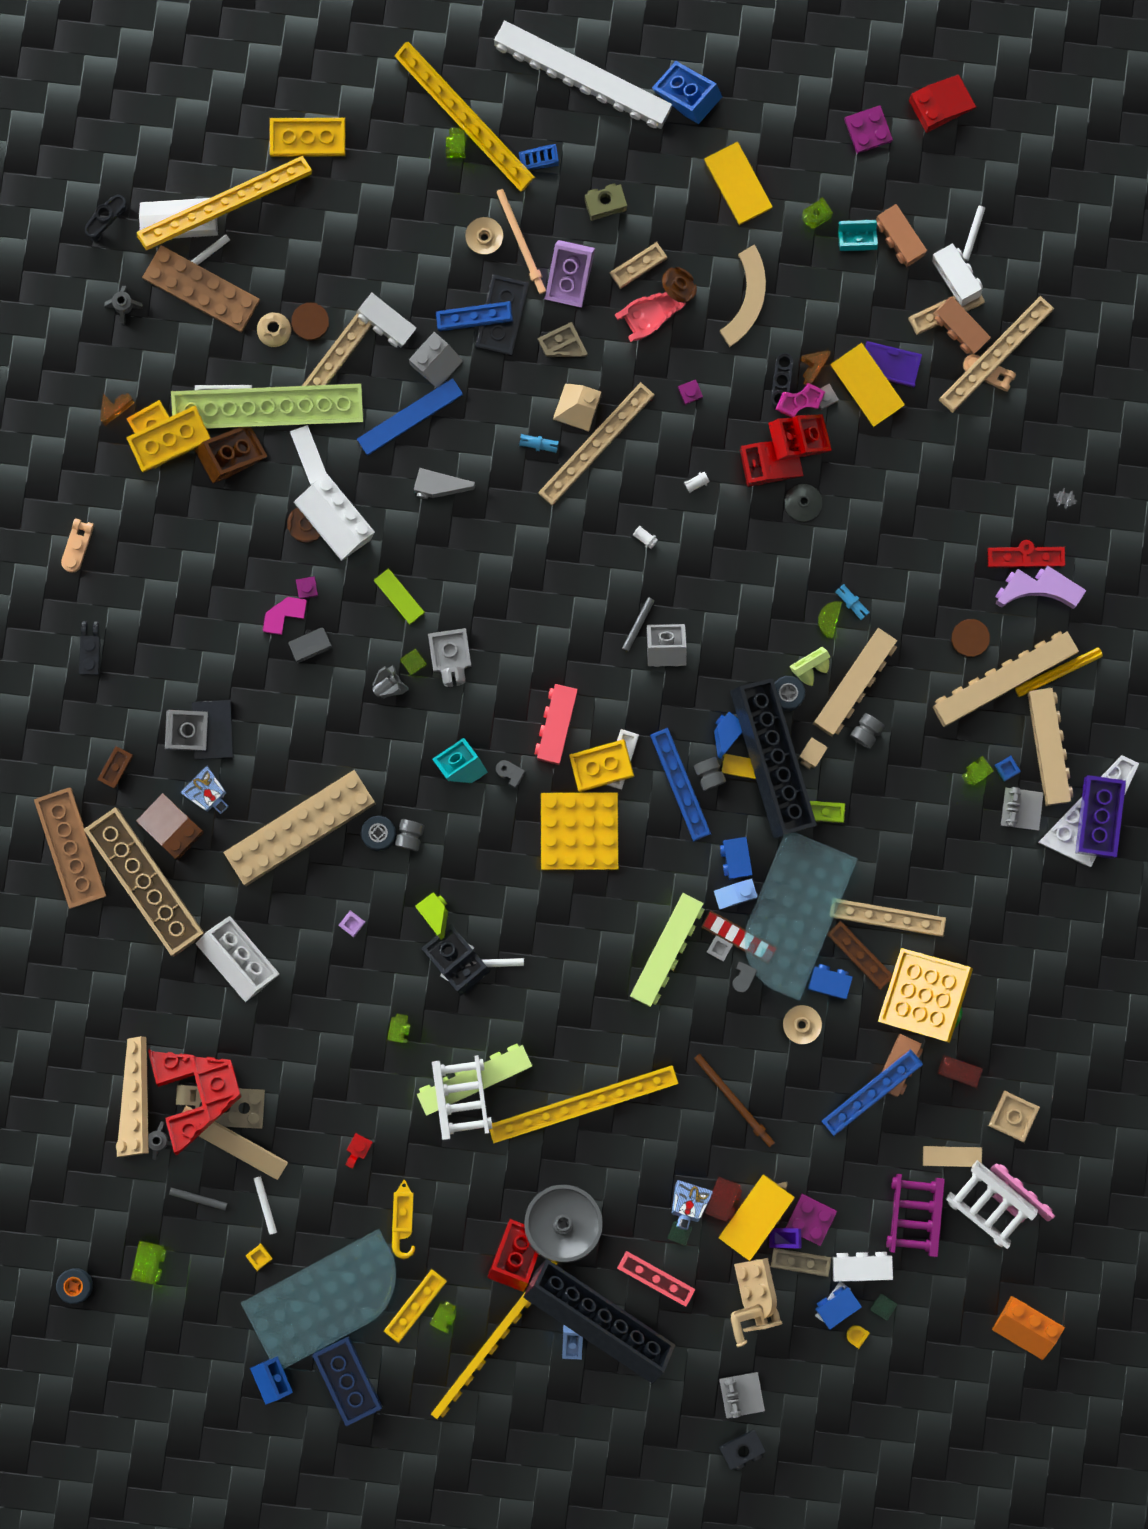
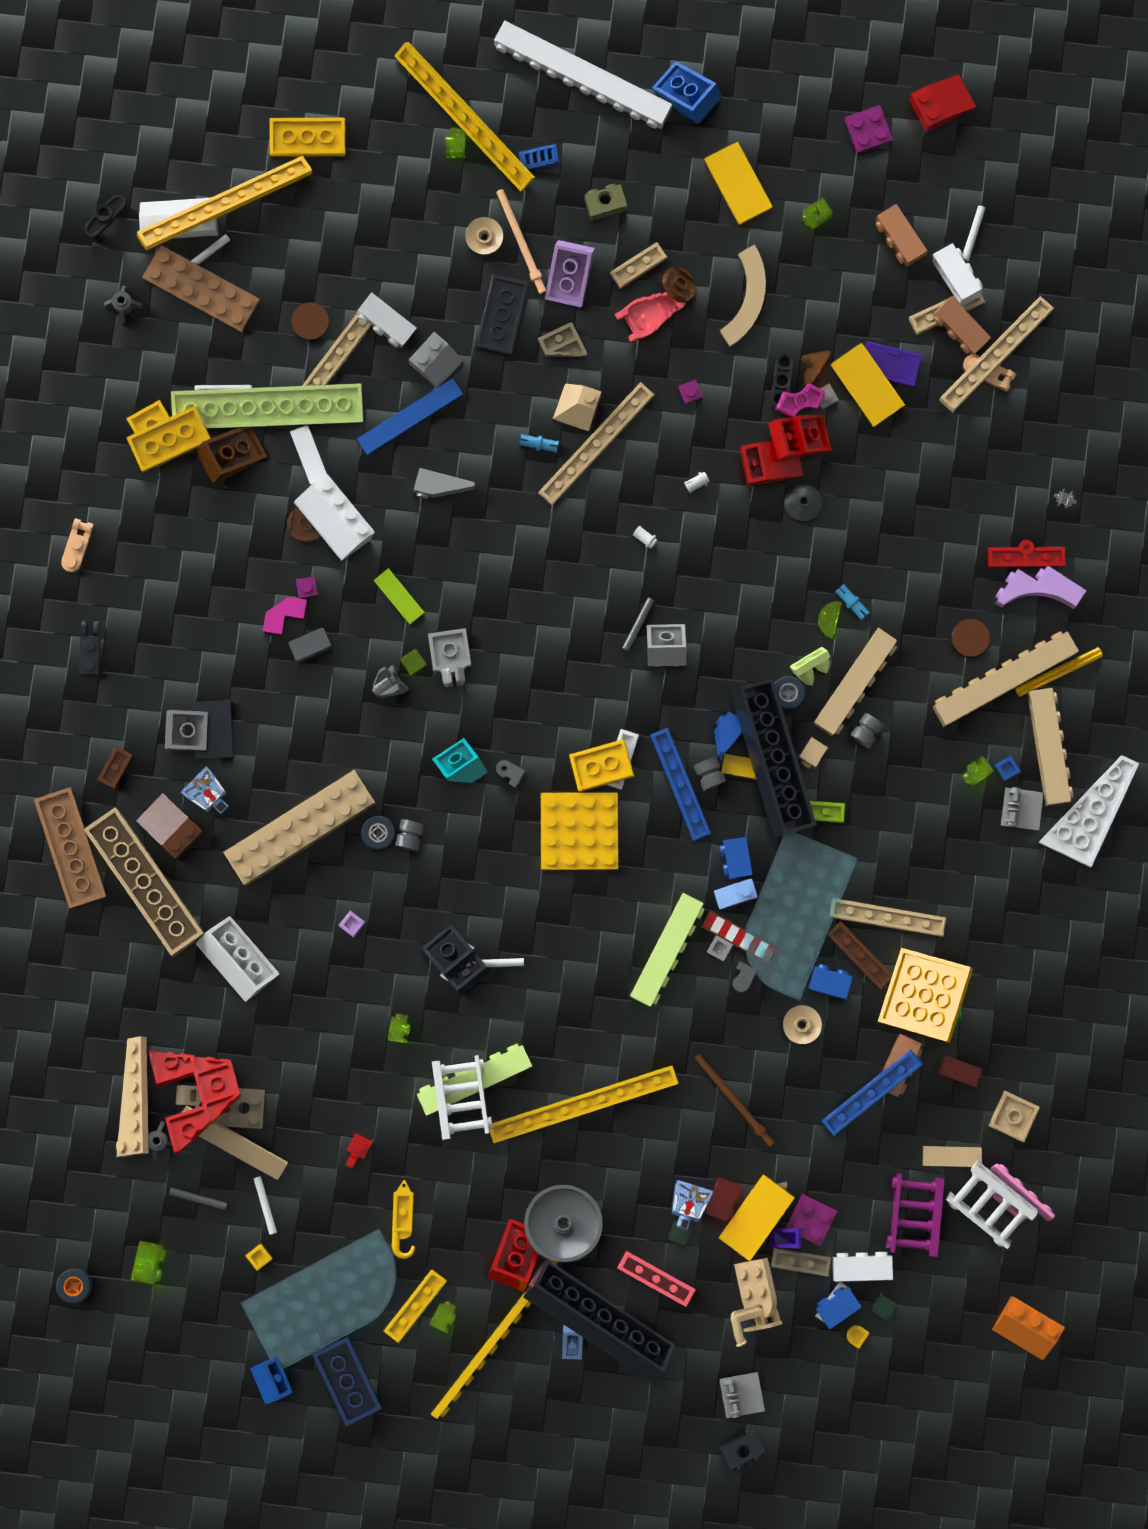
(111, 411): clear orange slope -> none
(277, 338): tan piece -> none
(435, 913): lime slope -> none
(474, 316): blue tile -> none
(556, 725): coral brick -> none
(858, 235): teal bracket -> none
(1100, 817): dark purple brick -> none

